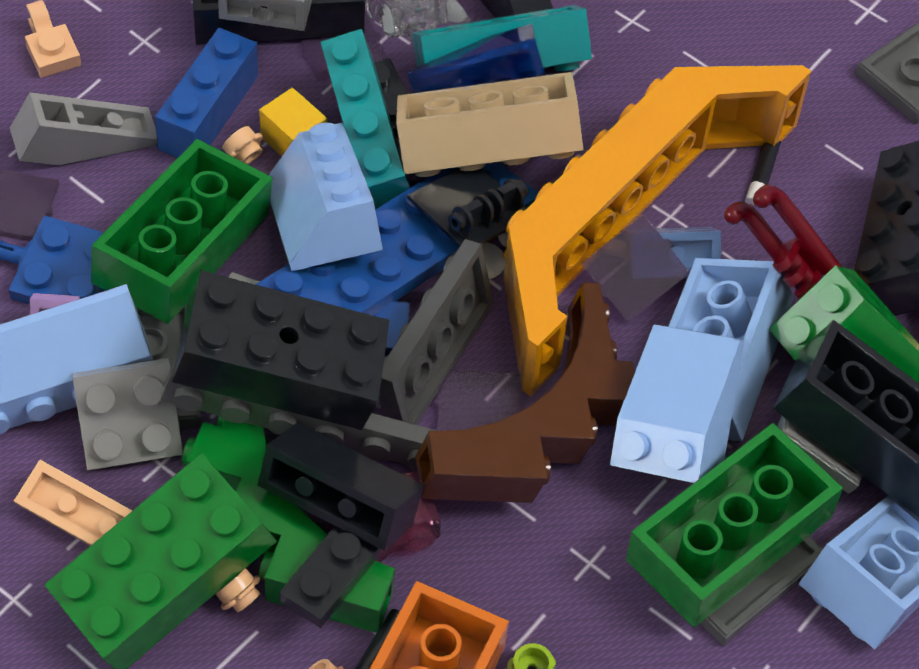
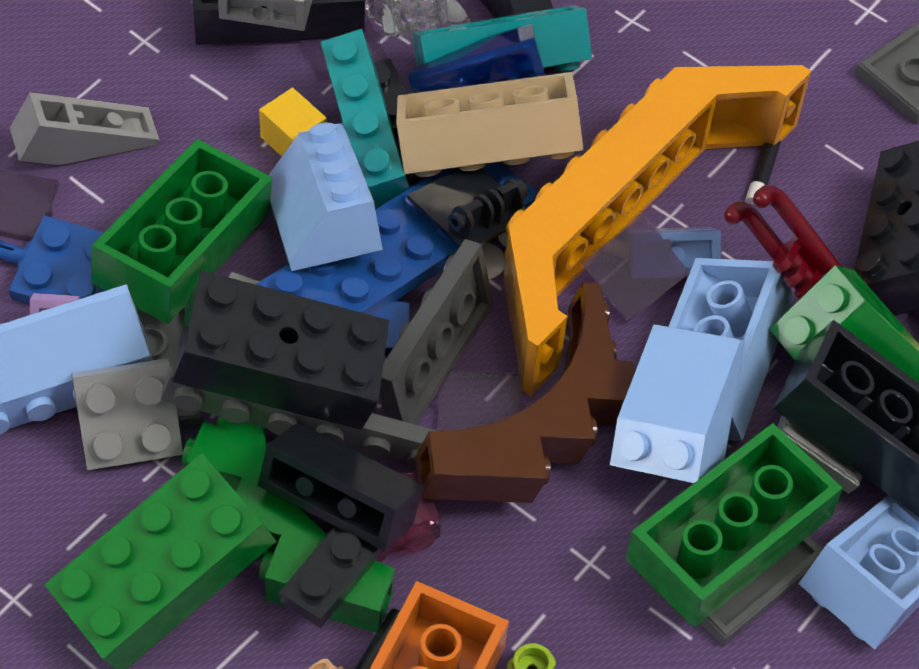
(49, 46): light nougat plate -> none
(69, 504): light nougat plate -> none
(207, 93): blue brick -> none
(239, 591): light nougat plate -> none
(244, 145): light nougat plate -> none

